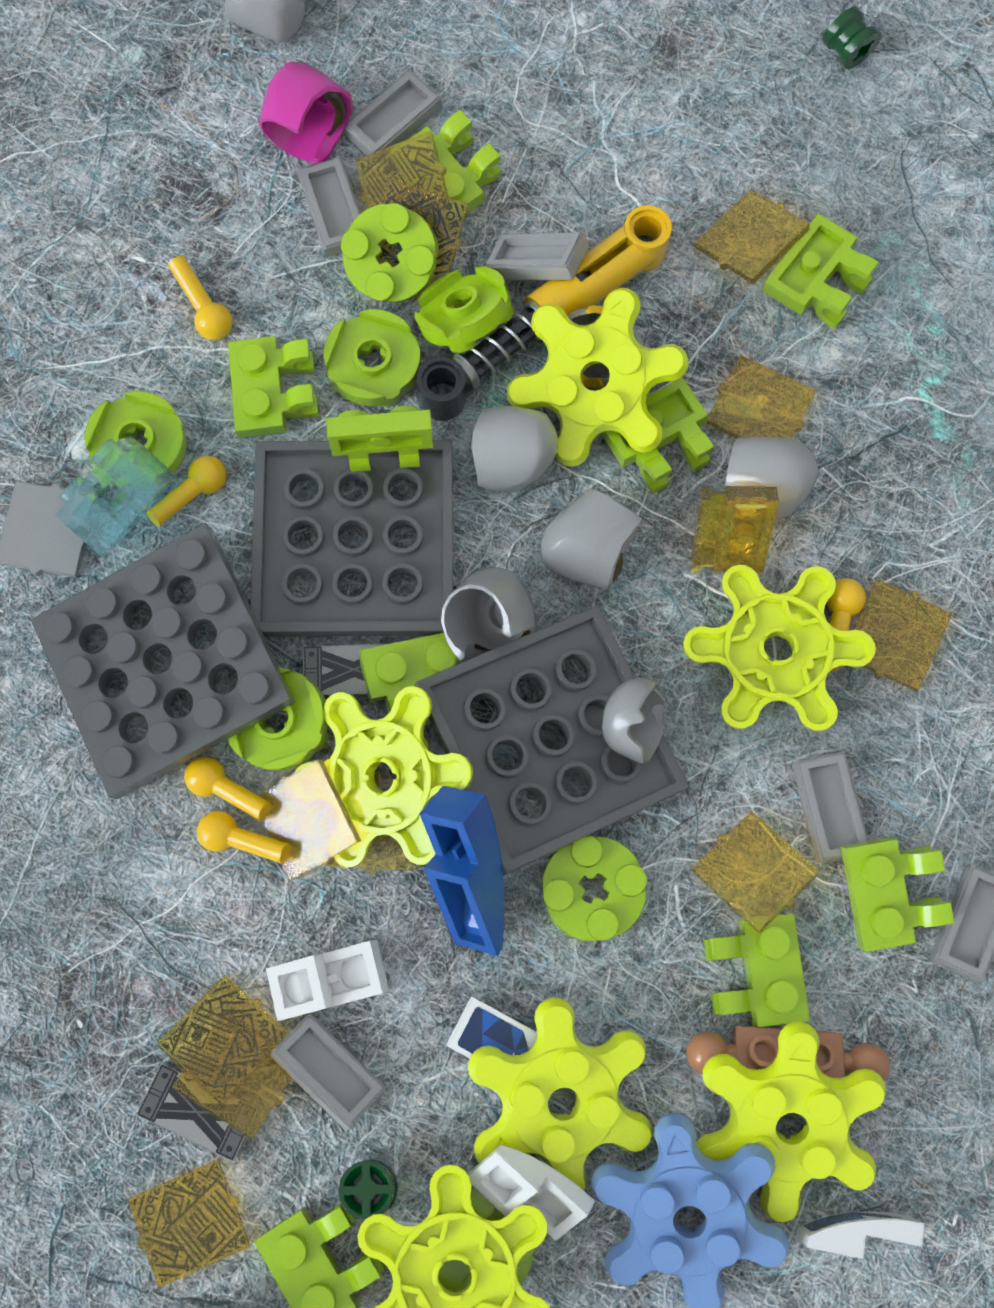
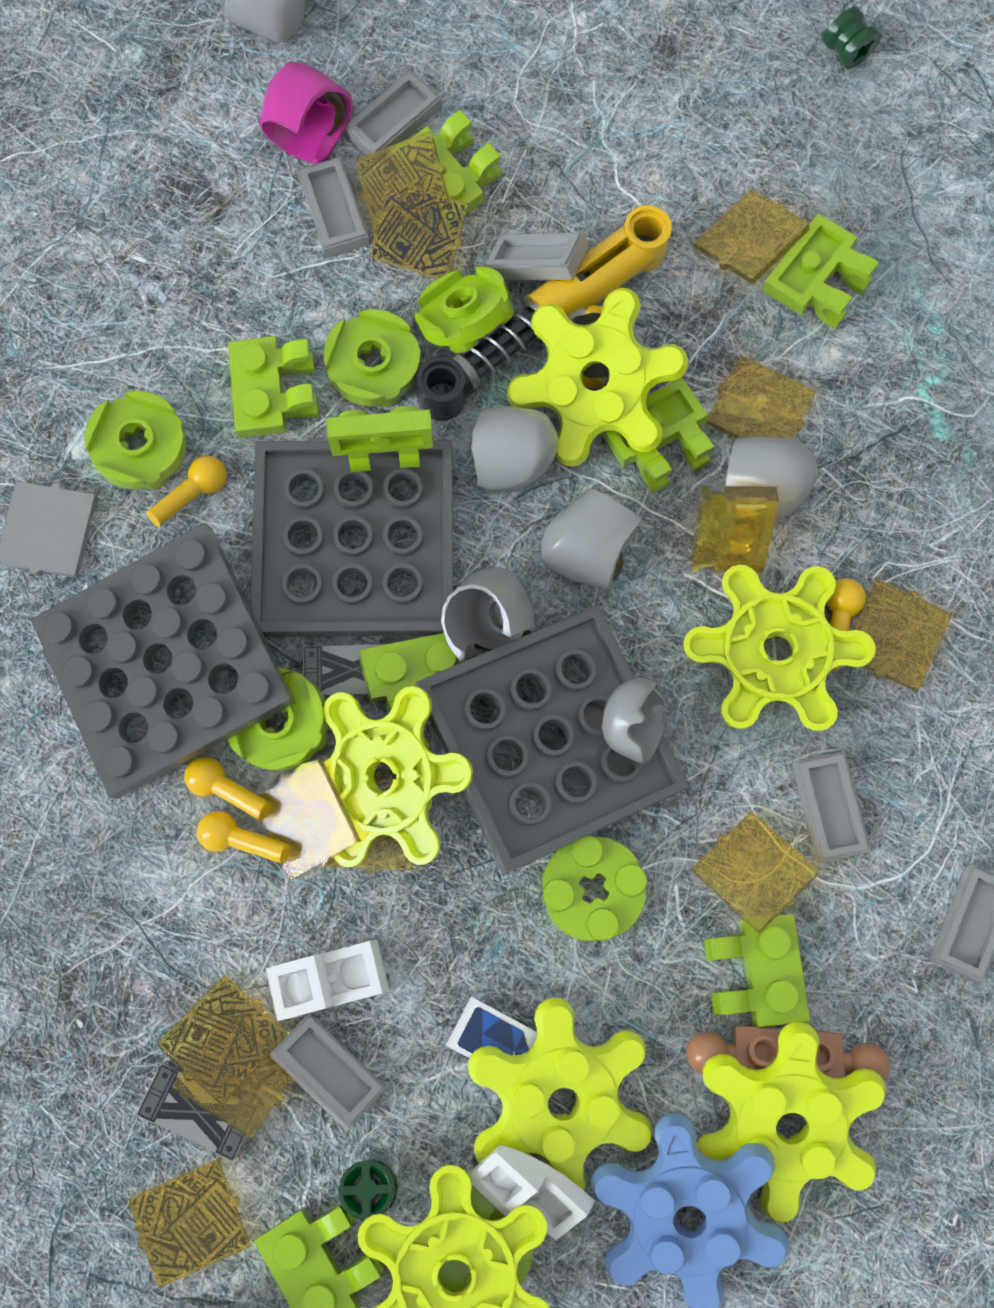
(141, 484): clear light blue brick -> none
(211, 318): yellow bar -> none
(363, 245): lime plate -> none
(466, 867): blue slope -> none
(847, 1232): white slope -> none
(880, 895): lime plate -> none

